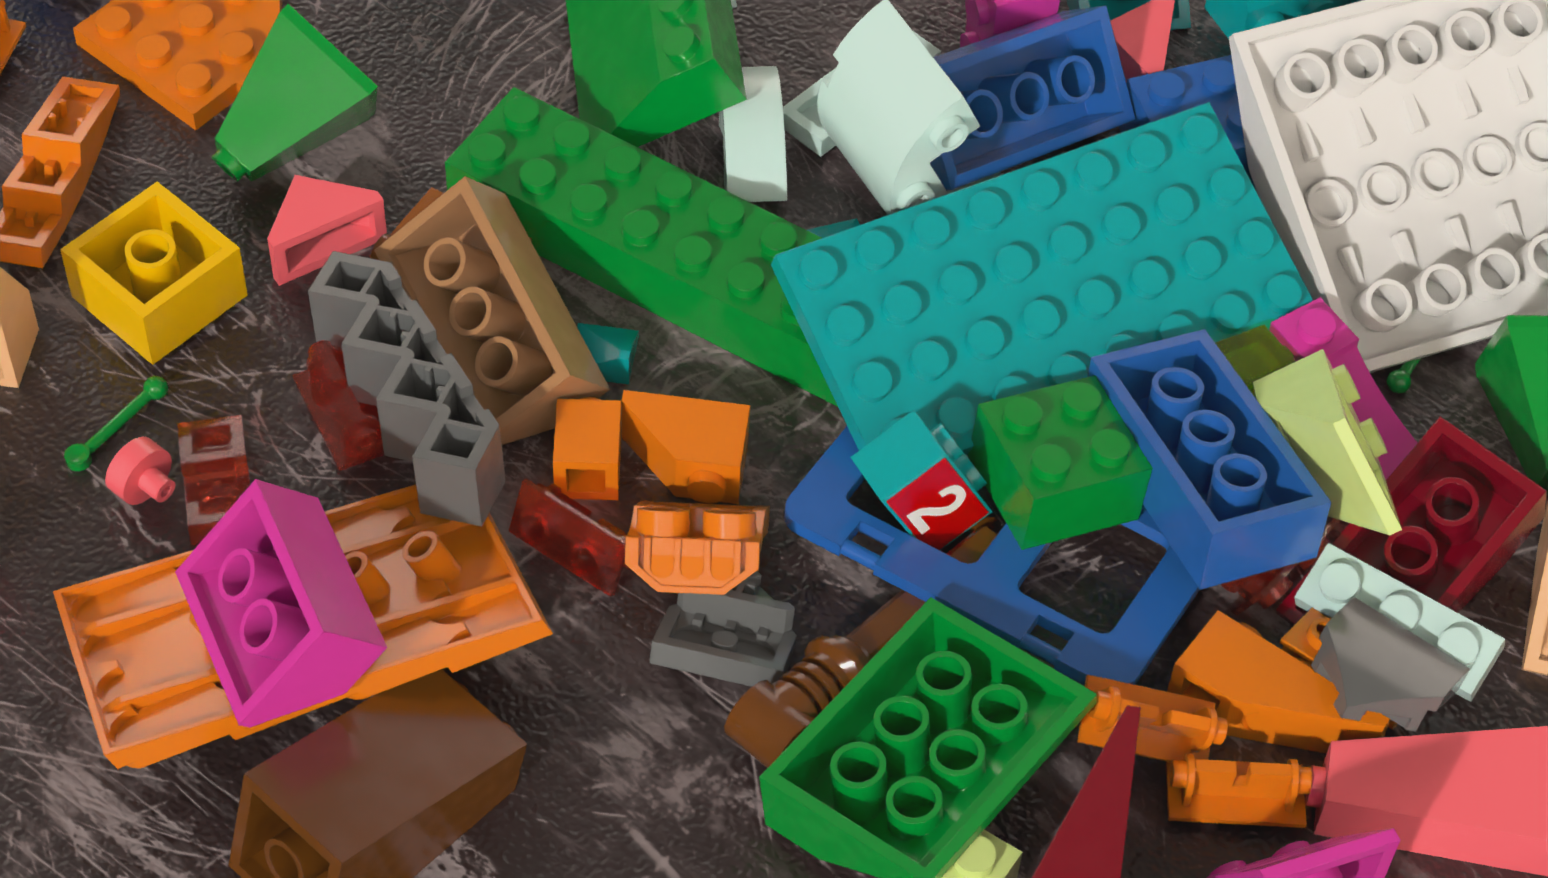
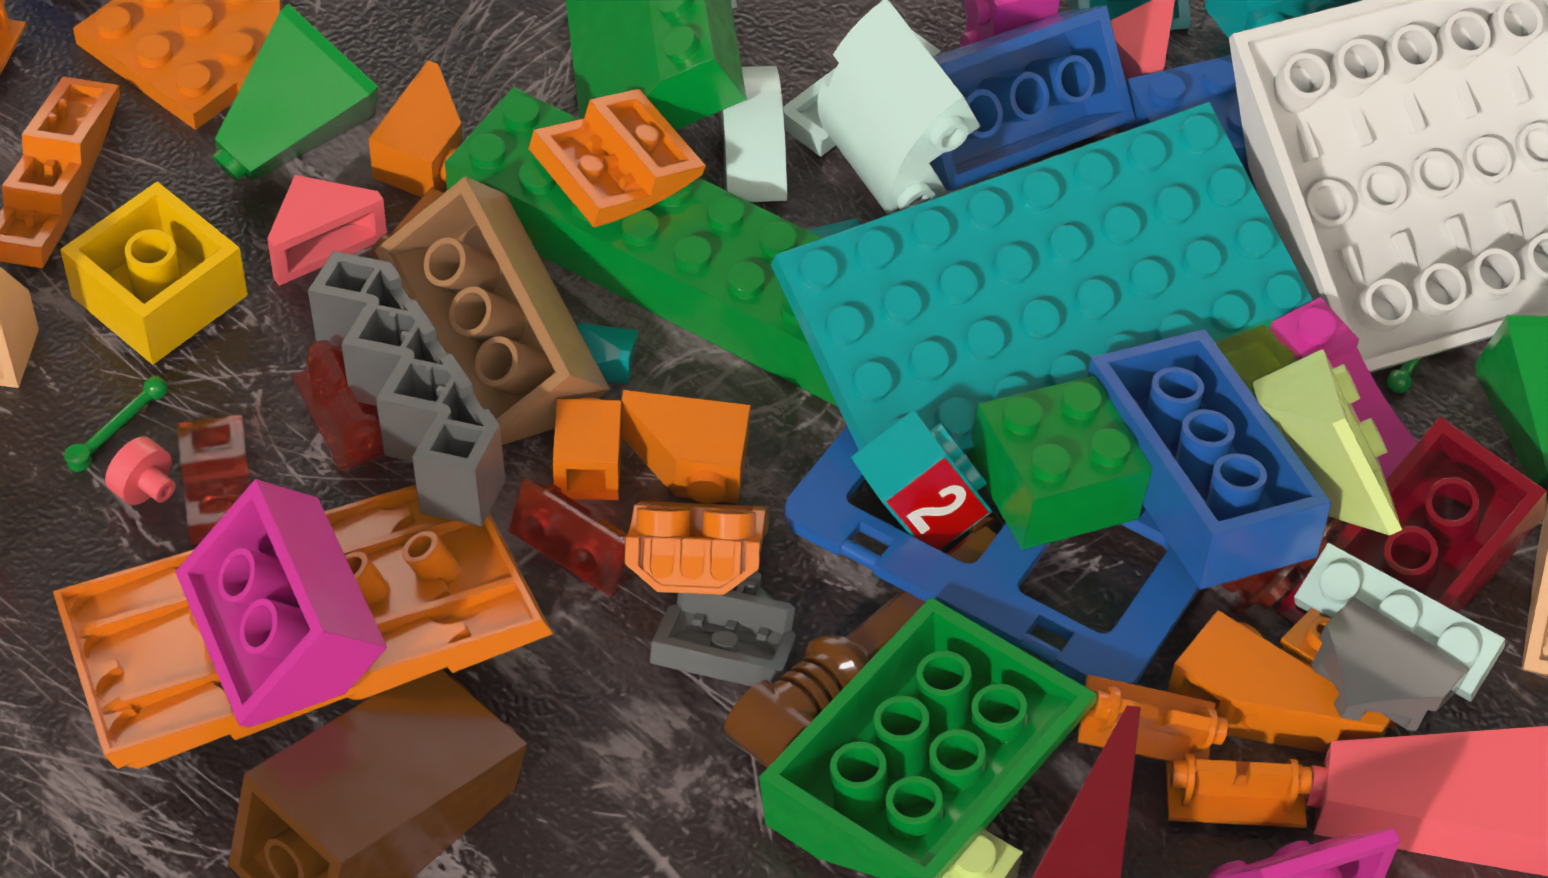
(417, 135): none -> orange slope
(616, 157): none -> orange slope

